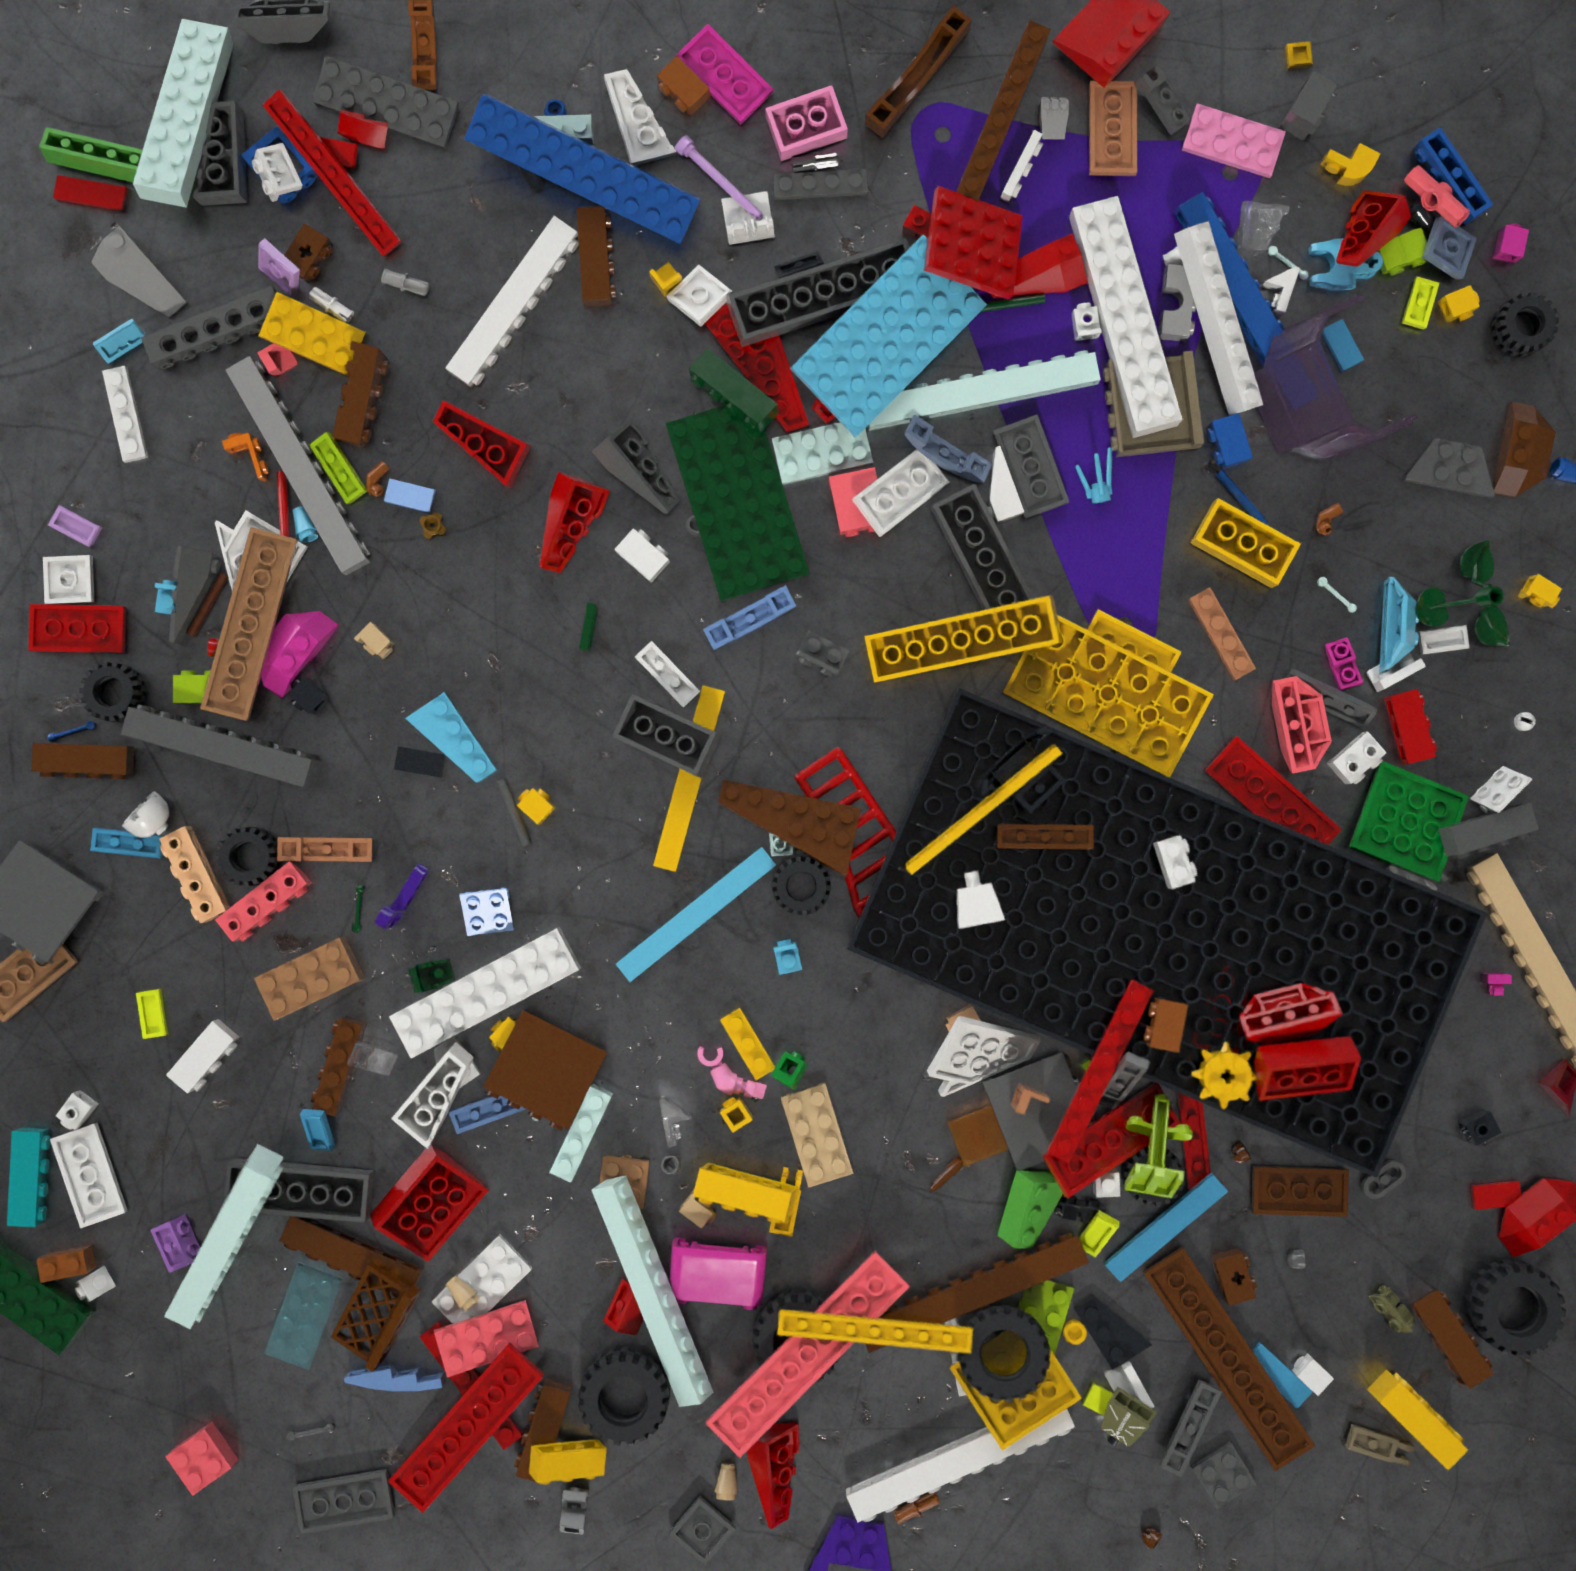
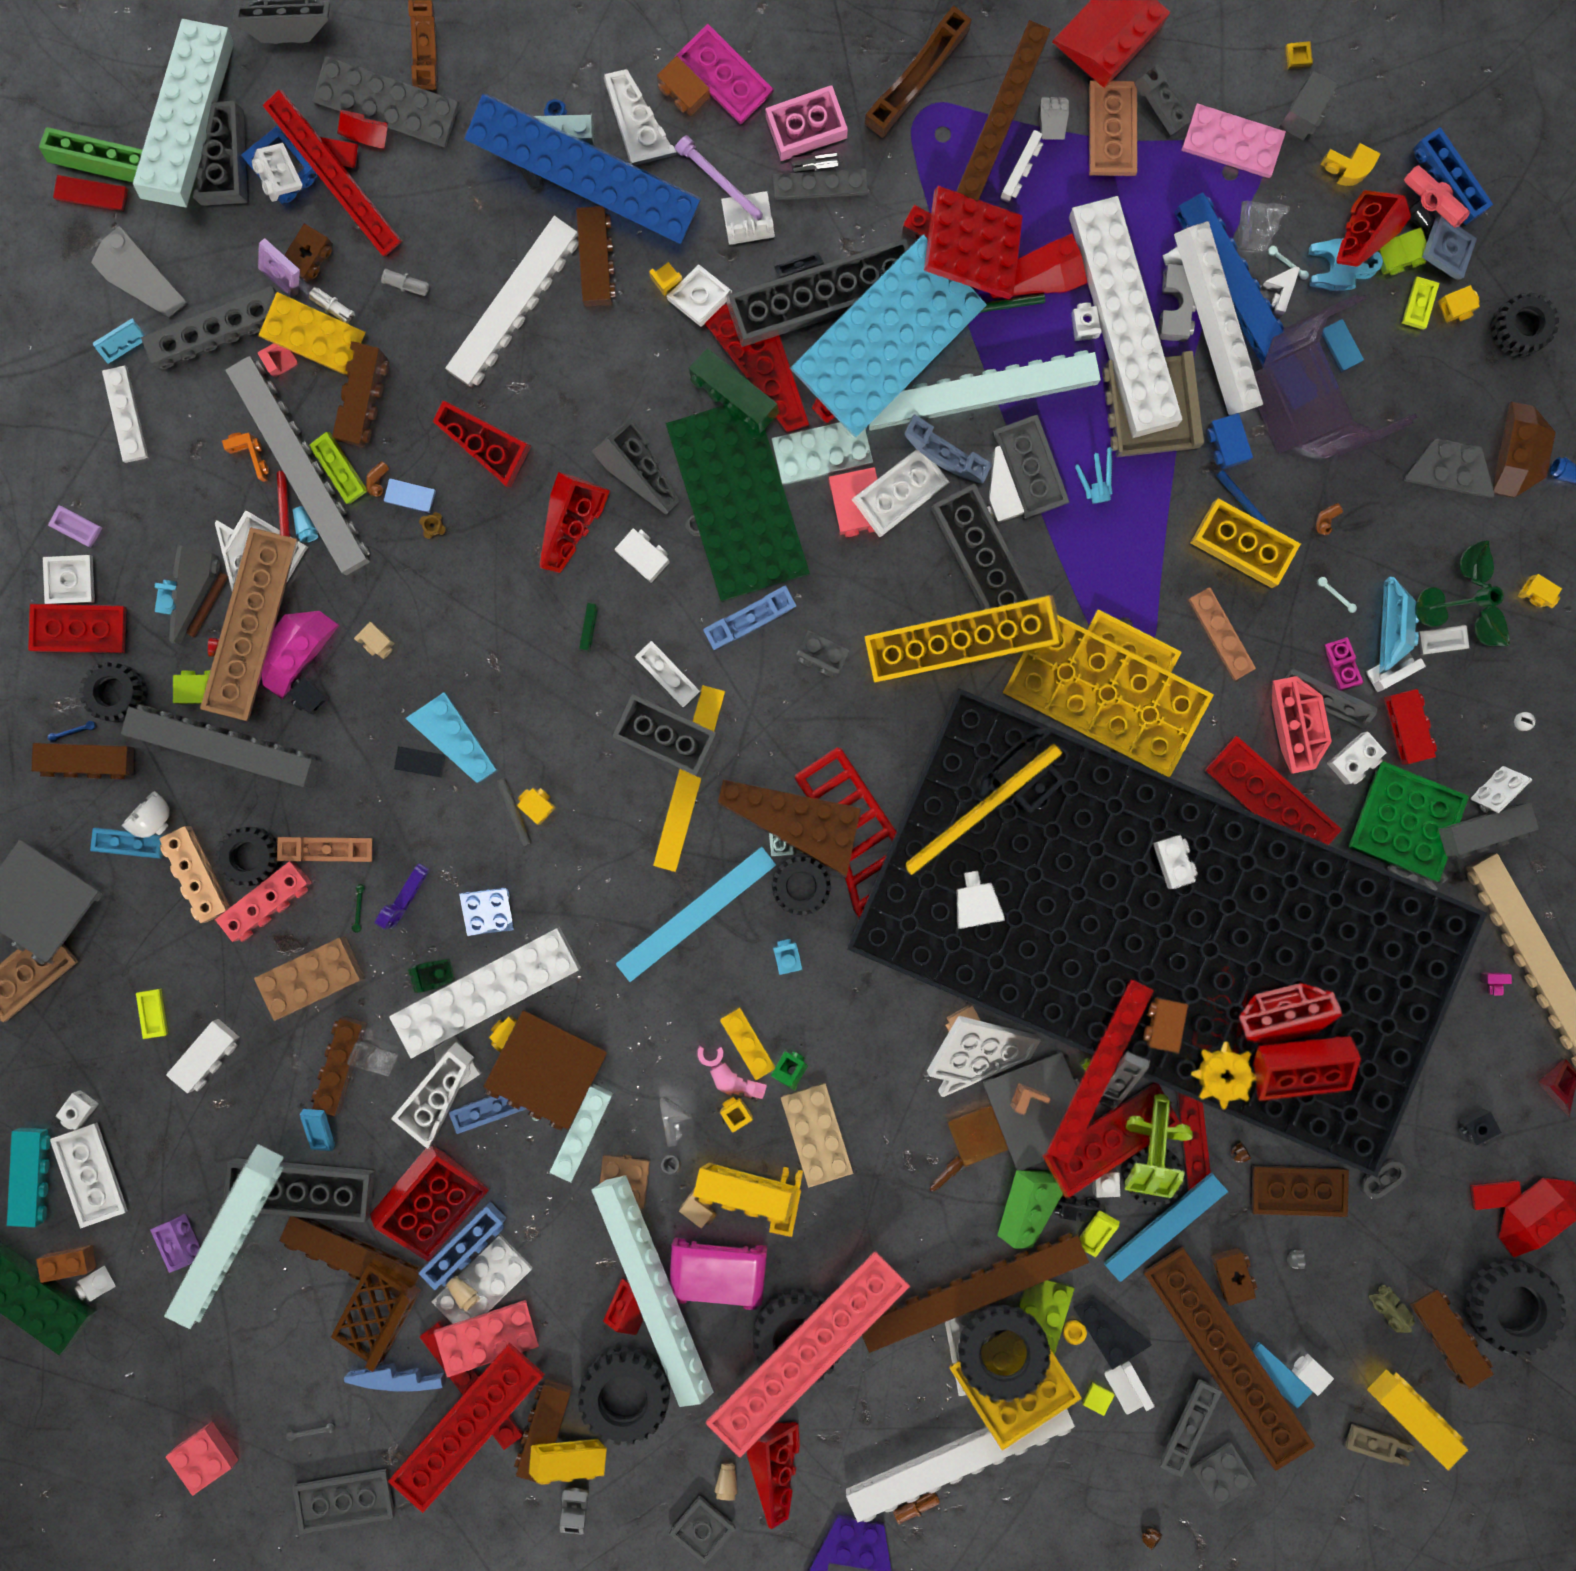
(303, 1316): clear light blue plate -> none
(457, 1251): none -> medium blue brick
(875, 1331): yellow tile -> none
(1044, 836): reddish brown plate -> none
(1126, 1418): olive torso -> none
(1511, 243): dark pink brick -> none

